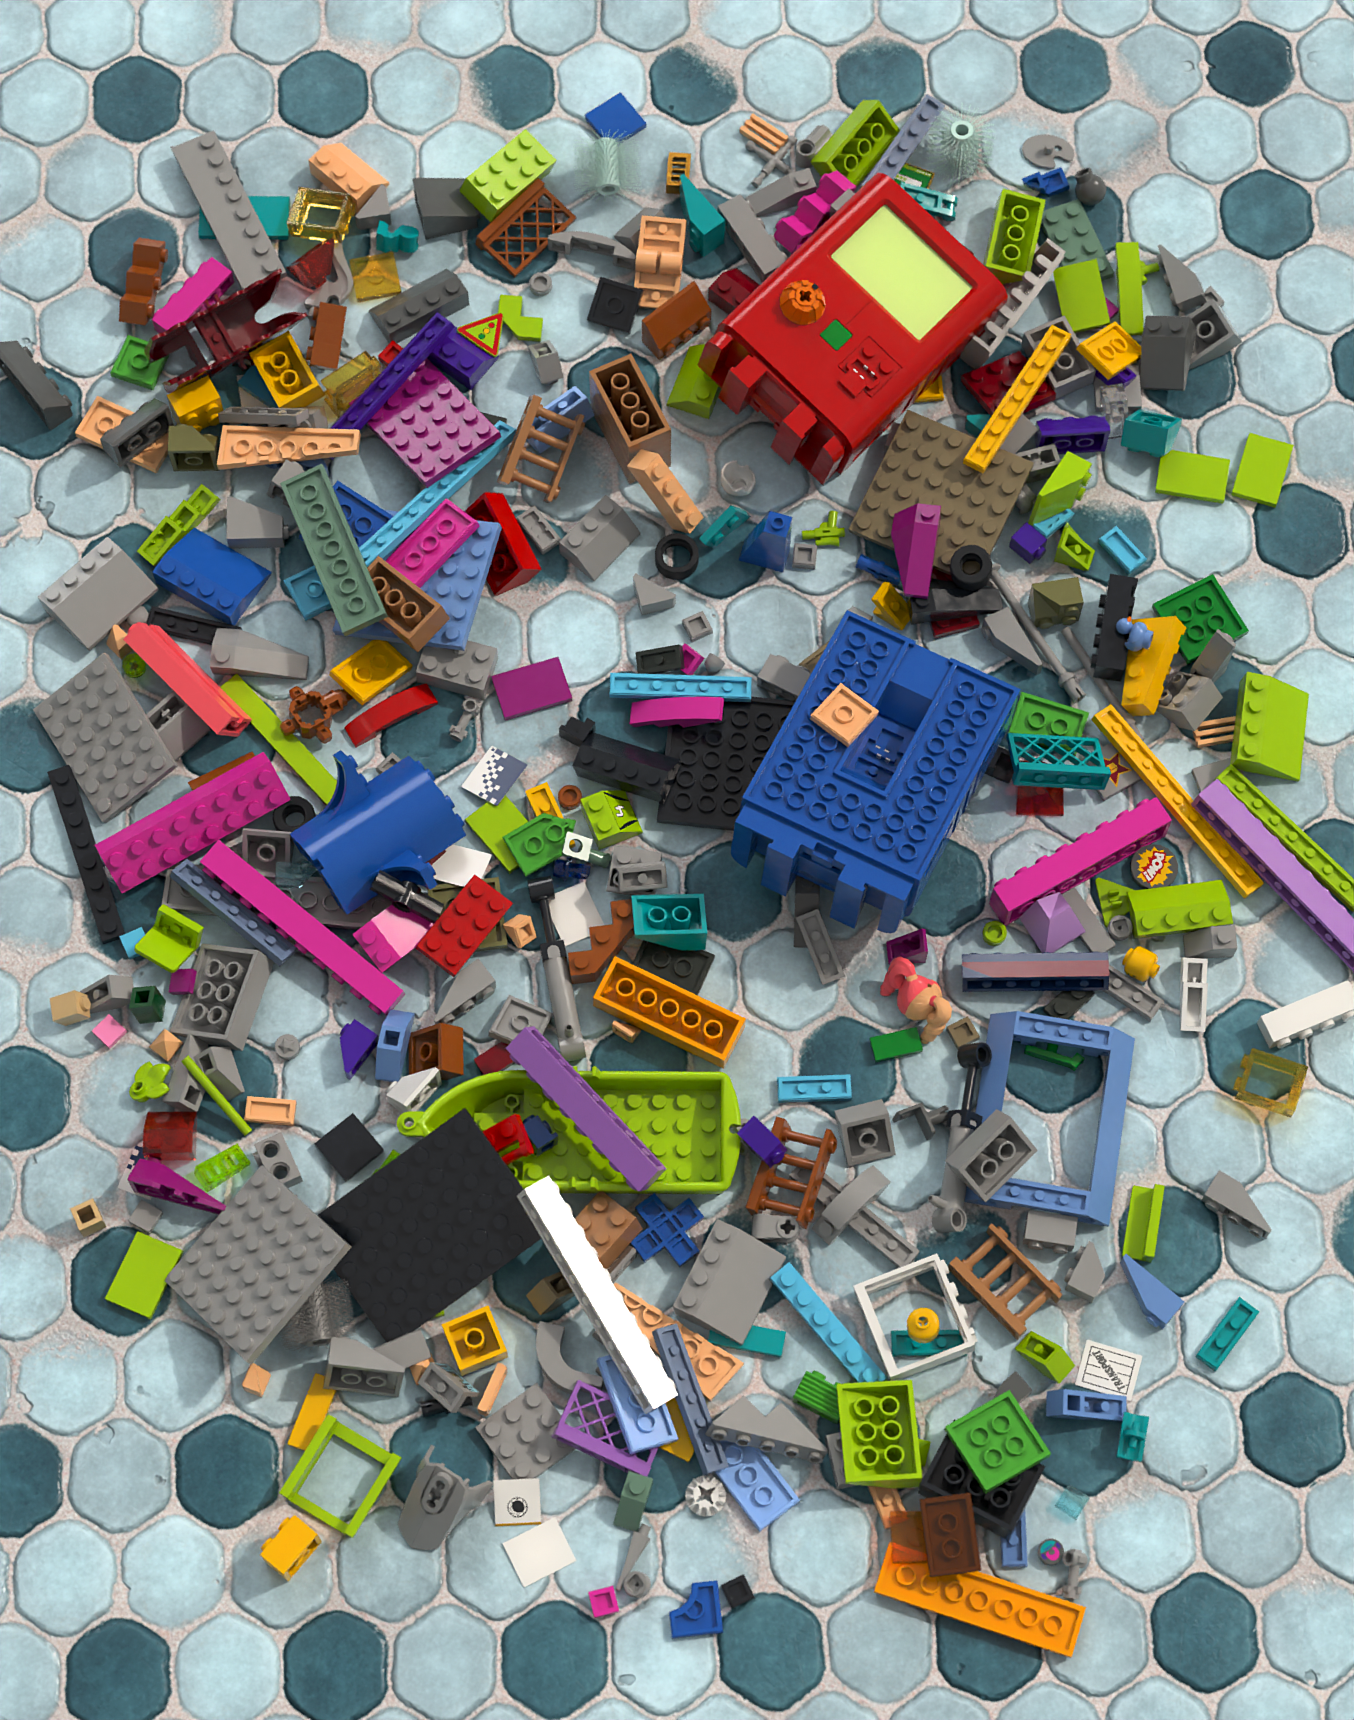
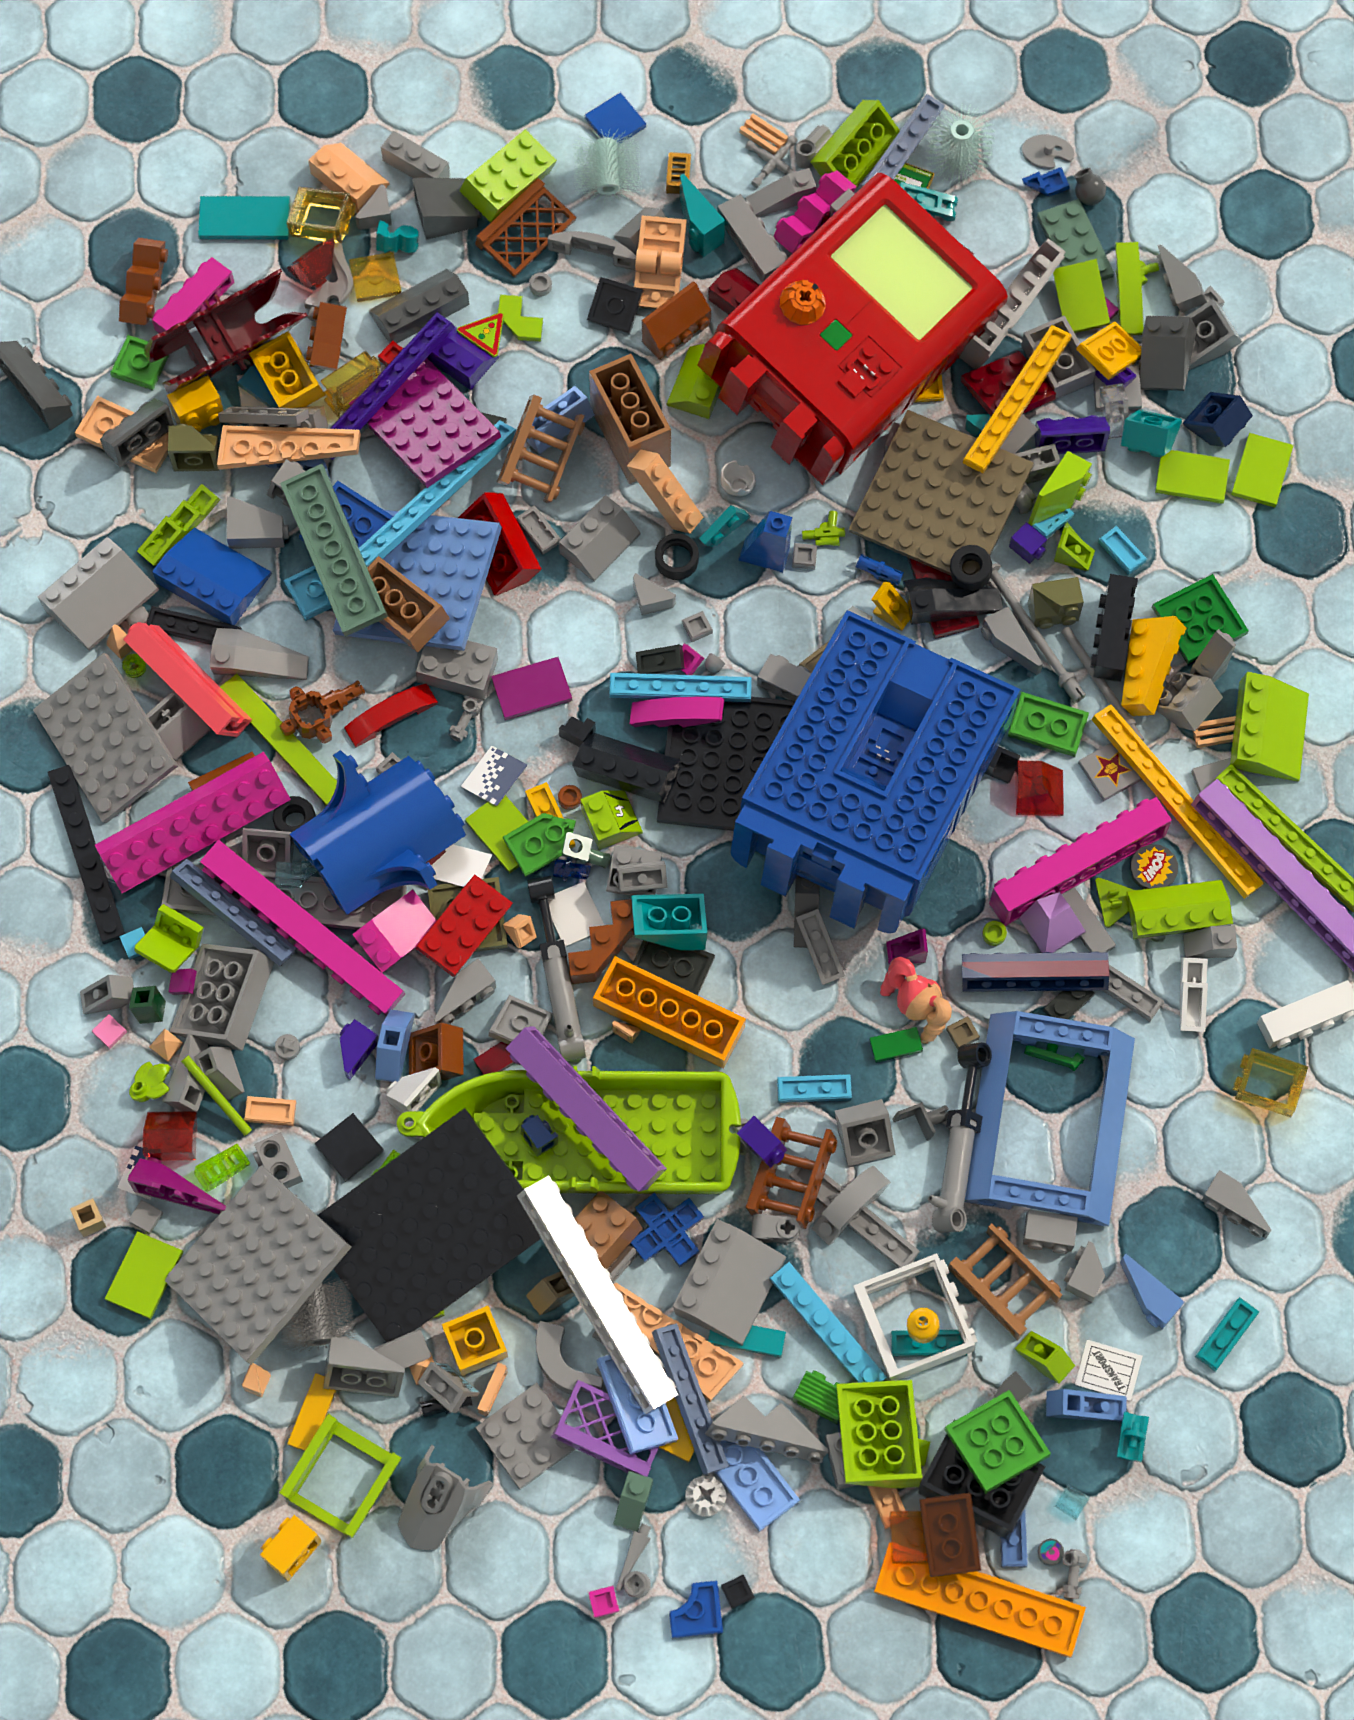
(70, 1008): tan brick -> none
(227, 209): light grey plate -> none
(370, 670): yellow tile -> none
(406, 896): black piece -> none
(413, 158): none -> light grey brick
(433, 543): dark pink tile -> none
(507, 1134): red plate -> none
(517, 1502): white sticker -> none
(539, 1552): white sticker -> none
(546, 362): light grey slope -> none
(844, 715): light nougat tile -> none
(915, 543): magenta wedge -> none
(991, 1155): light grey slope -> none
(1013, 235): lime slope -> none
(1057, 774): teal fence -> none
(1120, 927): light grey tile -> none
(1139, 635): medium blue animal -> none
(1141, 963): yellow head -> none
(1143, 1222): lime panel -> none
(1218, 418): none -> dark blue slope

